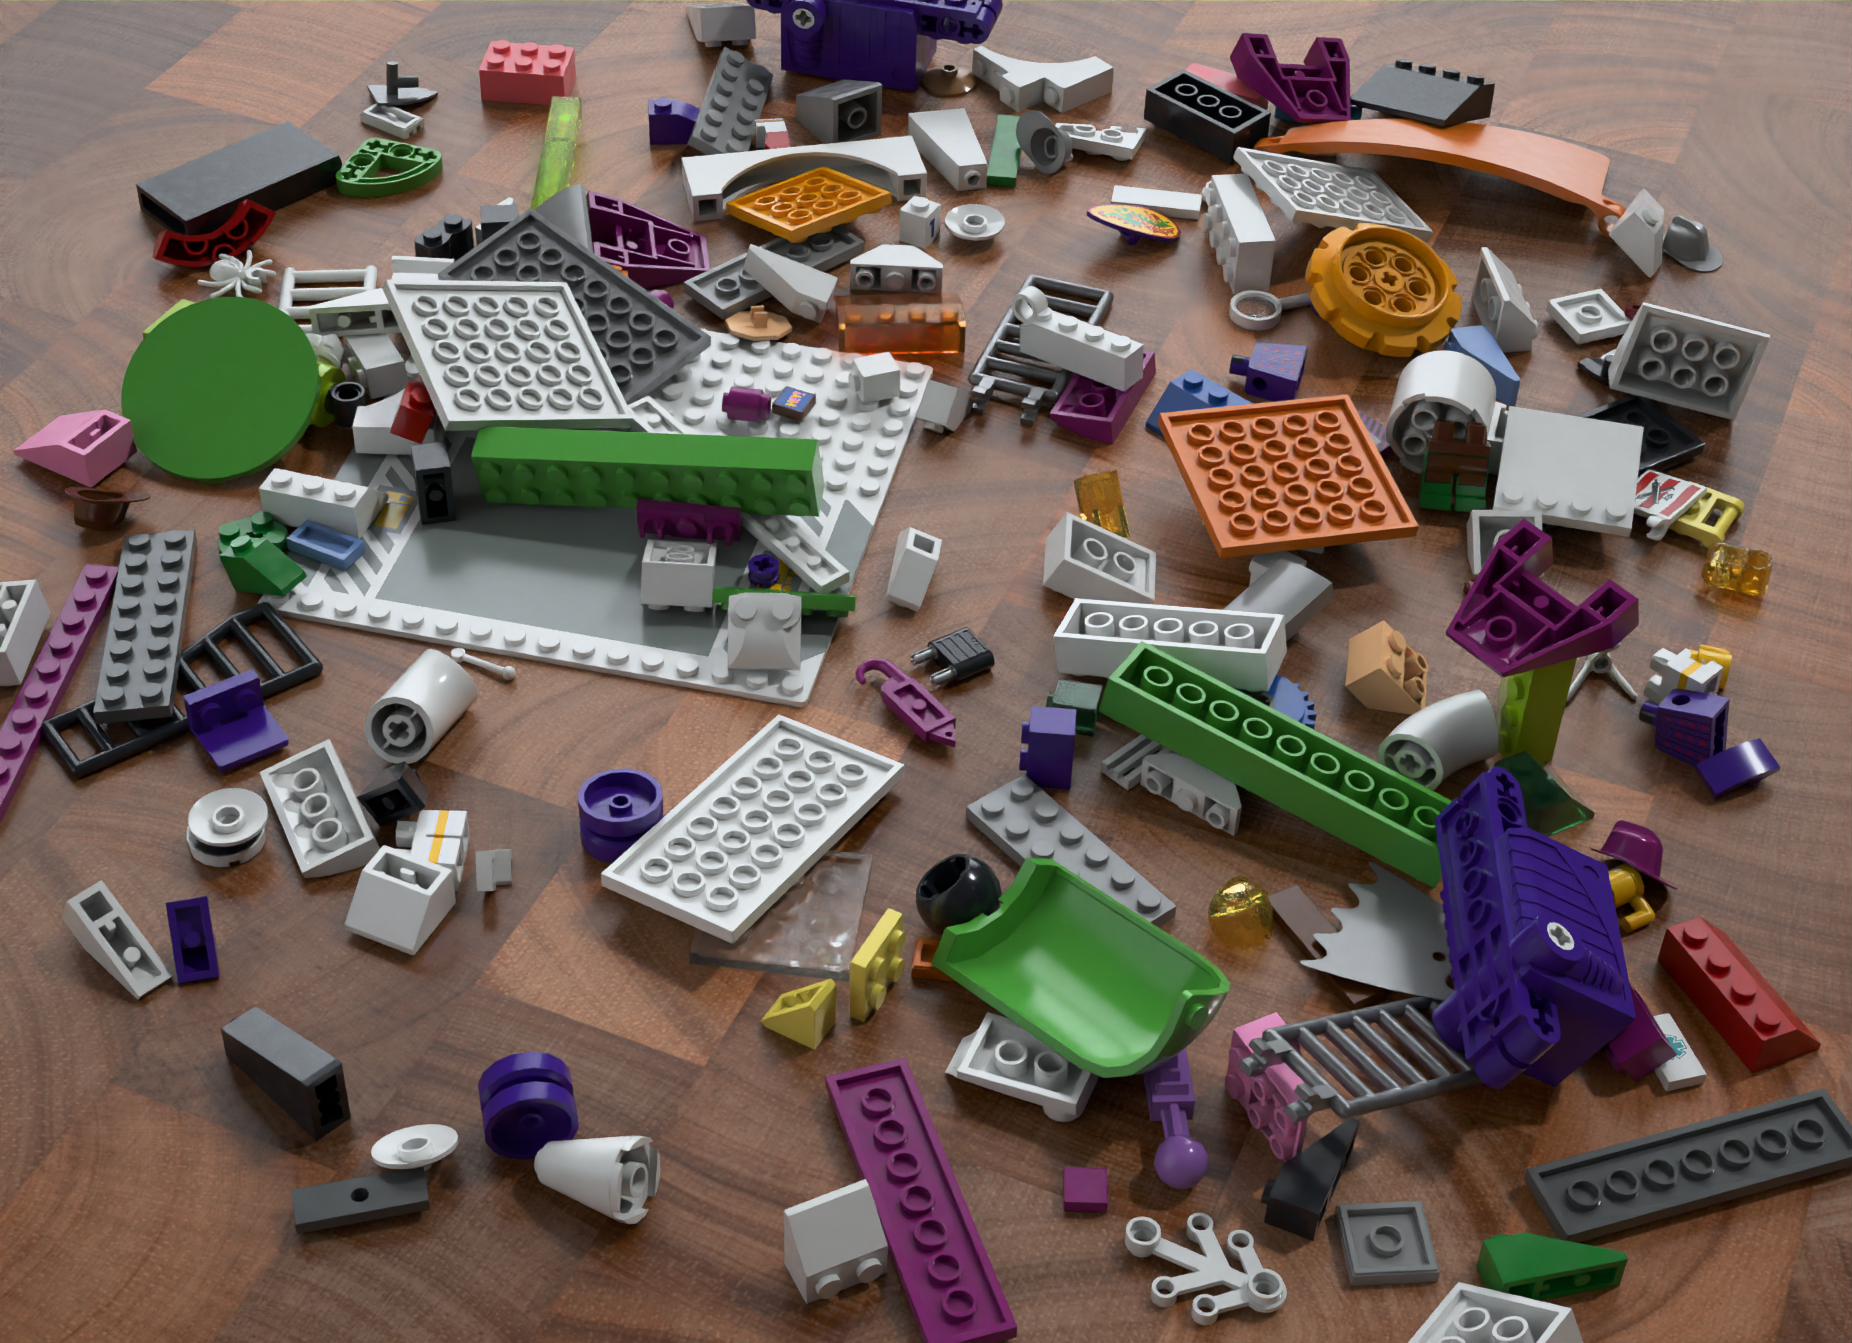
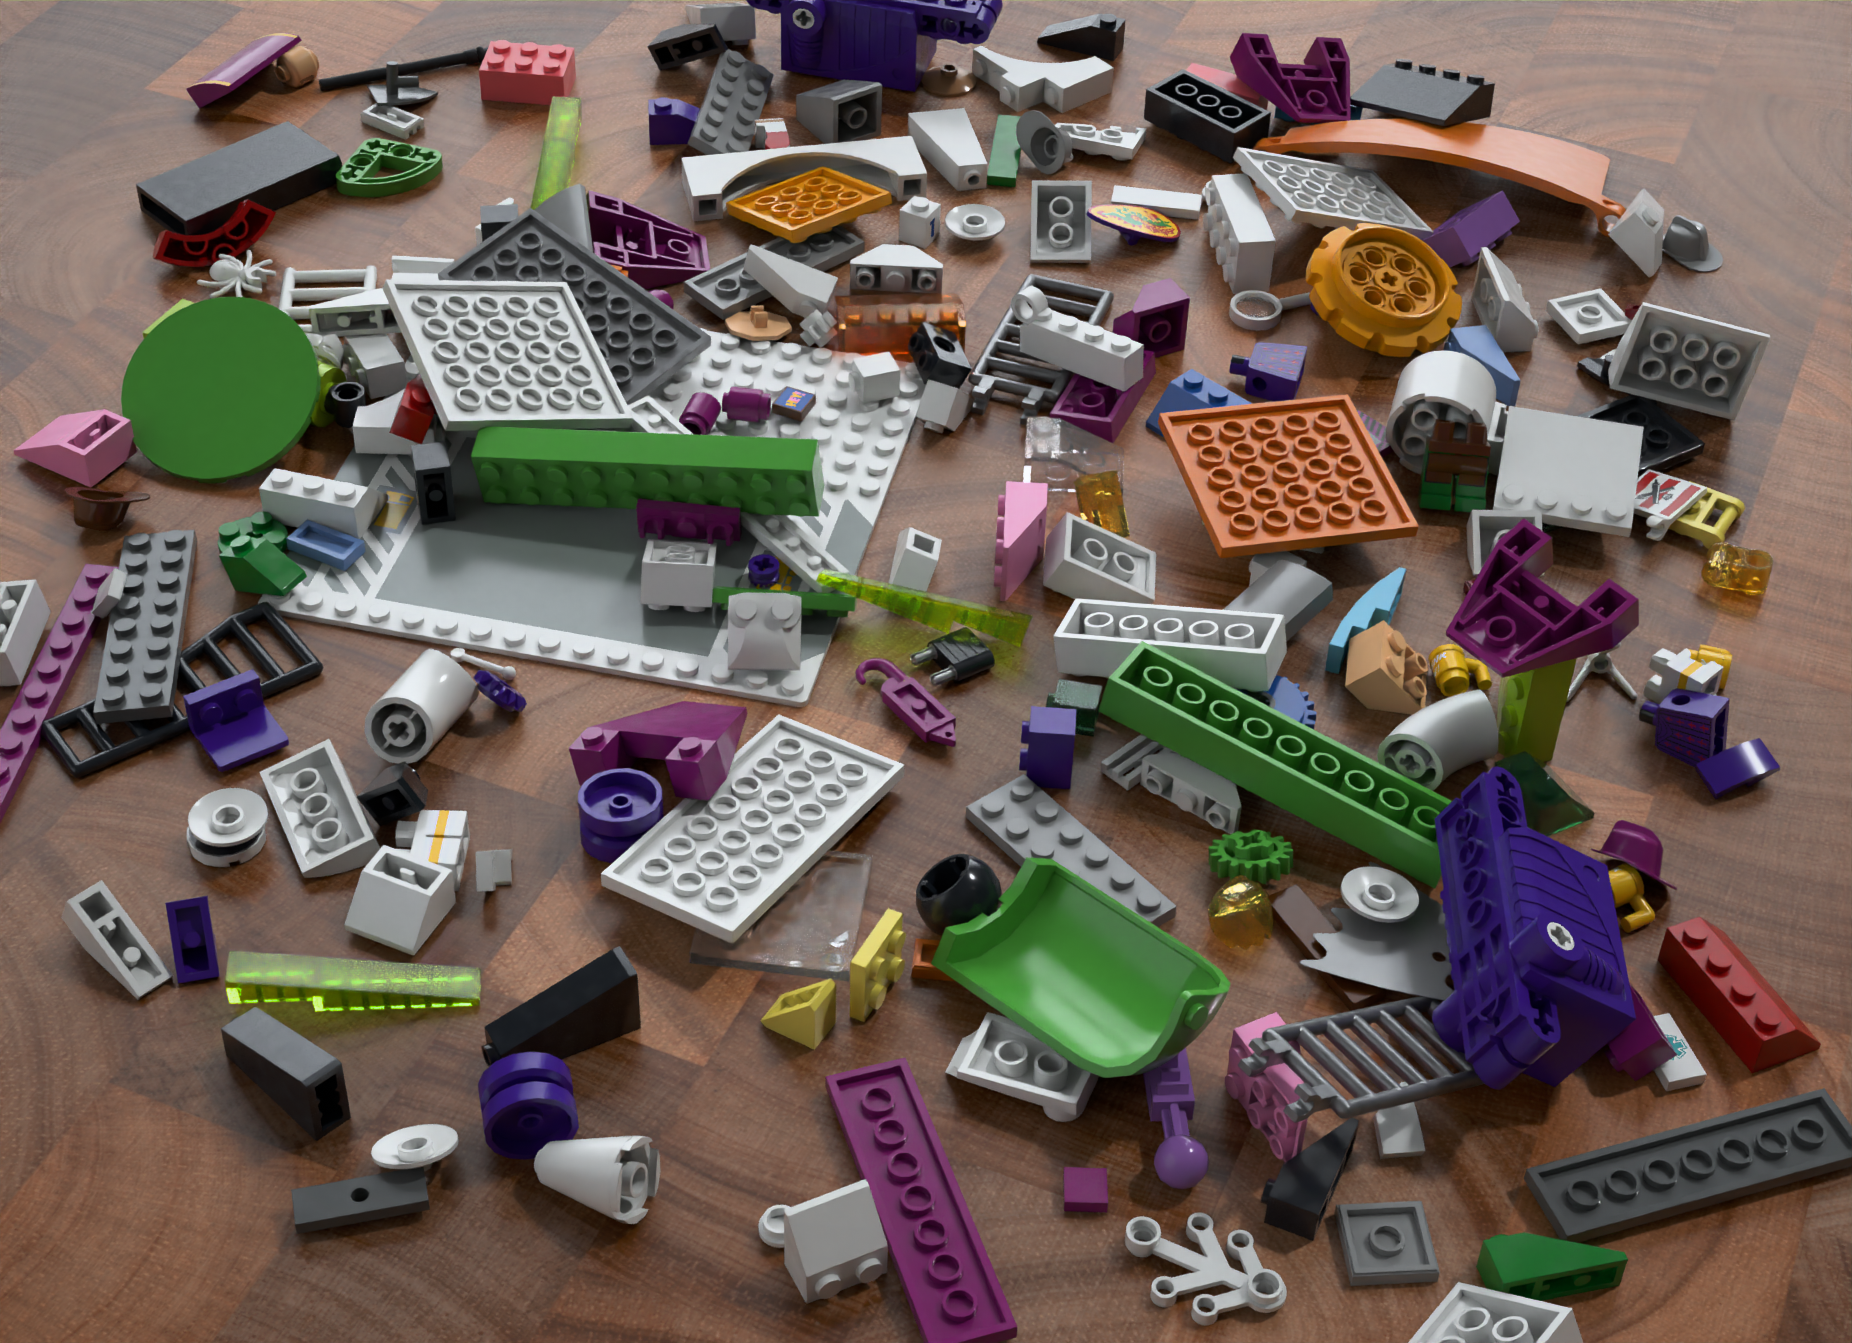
(109, 593): none -> white tile
(241, 67): none -> slope
(297, 66): none -> light nougat head
(348, 983): none -> clear neon green slope
(448, 239): black brick -> none
(469, 57): none -> black piece
(499, 691): none -> dark purple gear
(572, 1014): none -> black slope
(686, 44): none -> black slope
(690, 736): none -> magenta wedge
(700, 413): none -> magenta brick
(772, 1226): none -> white plate
(818, 328): none -> white gear
(931, 608): none -> clear neon green slope
(938, 355): none -> black brick
(1019, 534): none -> bright pink slope
(1060, 221): none -> white slope
(1063, 452): none -> clear slope
(1091, 35): none -> black slope
(1157, 318): none -> magenta slope
(1251, 855): none -> bright green gear
(1369, 610): none -> medium azure slope
(1379, 894): none -> white dish
(1399, 1131): none -> white slope
(1453, 669): none -> yellow piece
(1472, 228): none -> medium lavender slope

